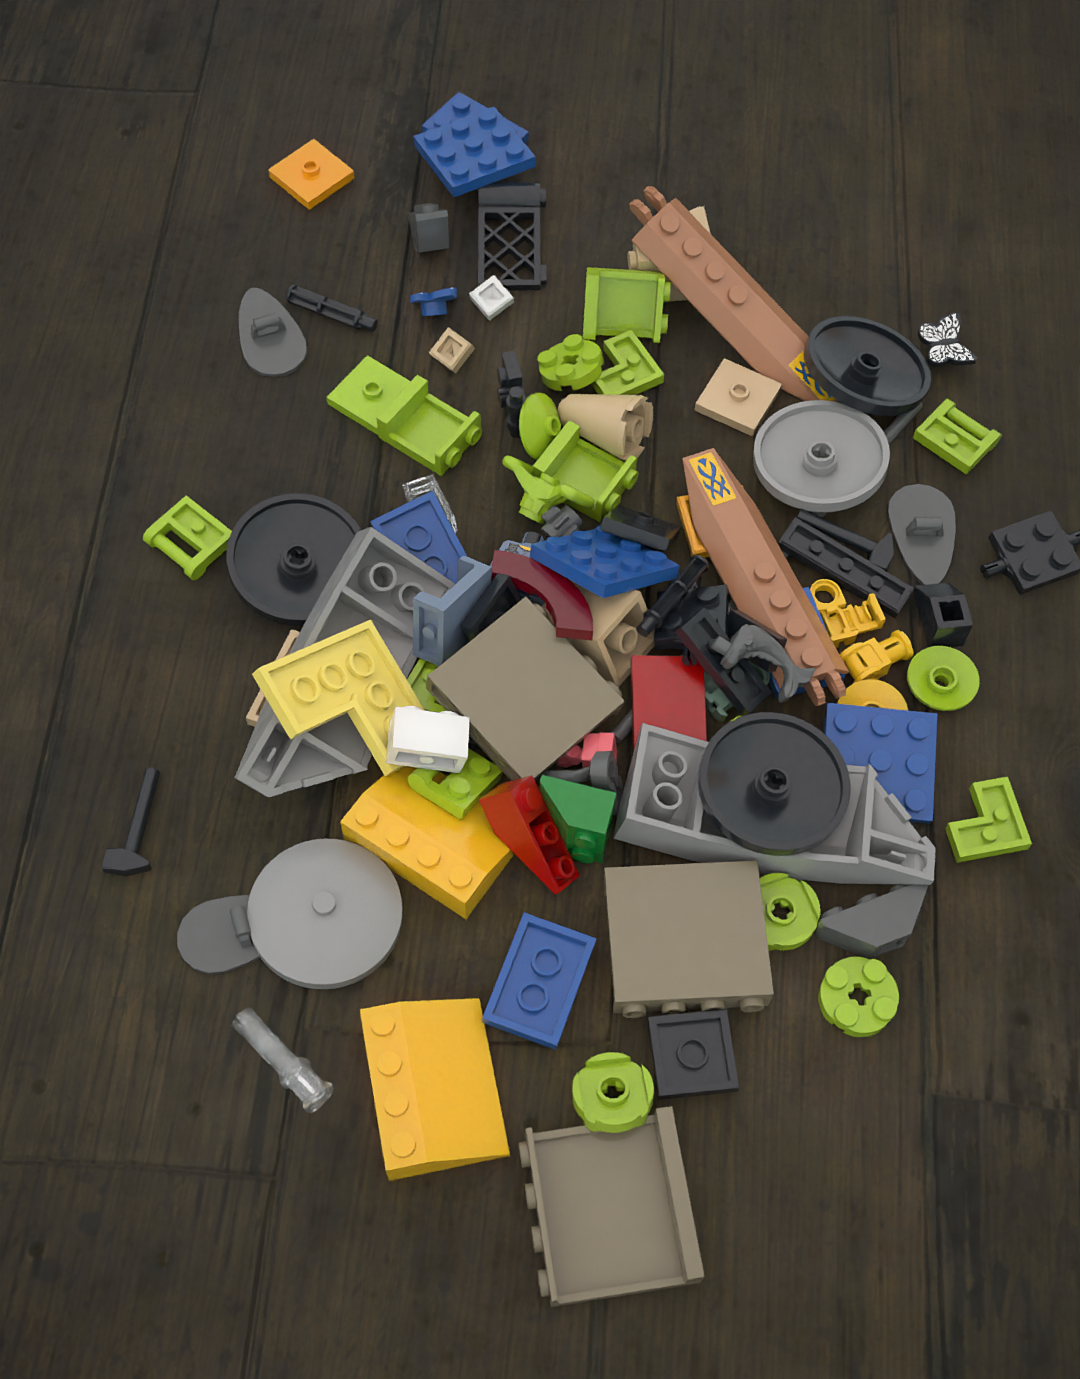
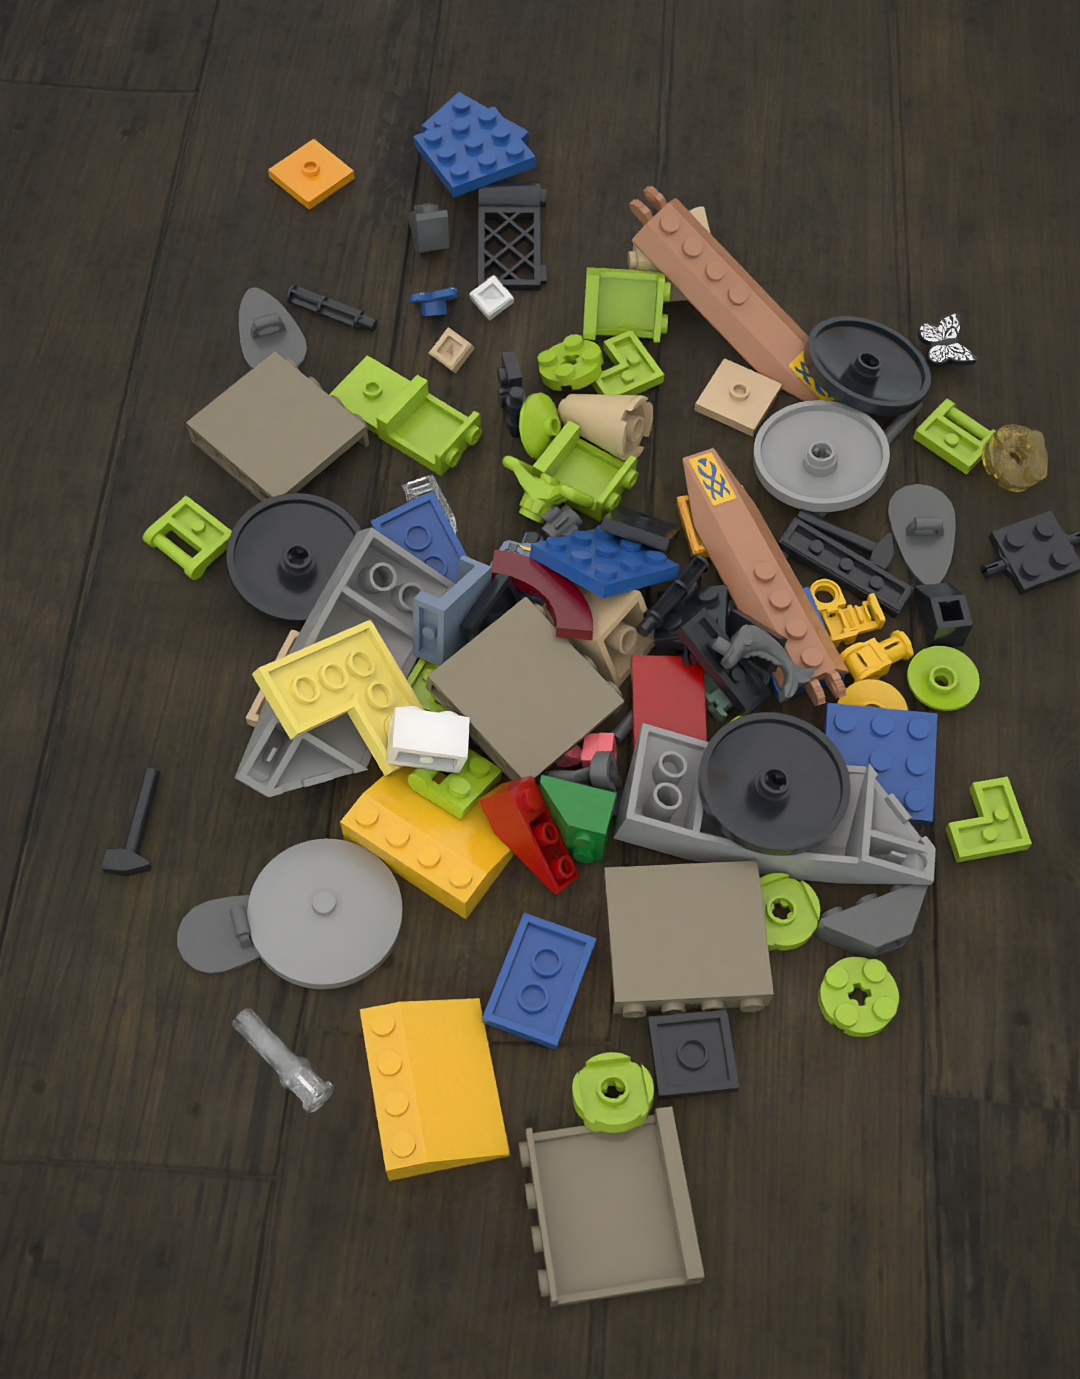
(276, 429): none -> dark tan panel
(1030, 449): none -> clear yellow plate

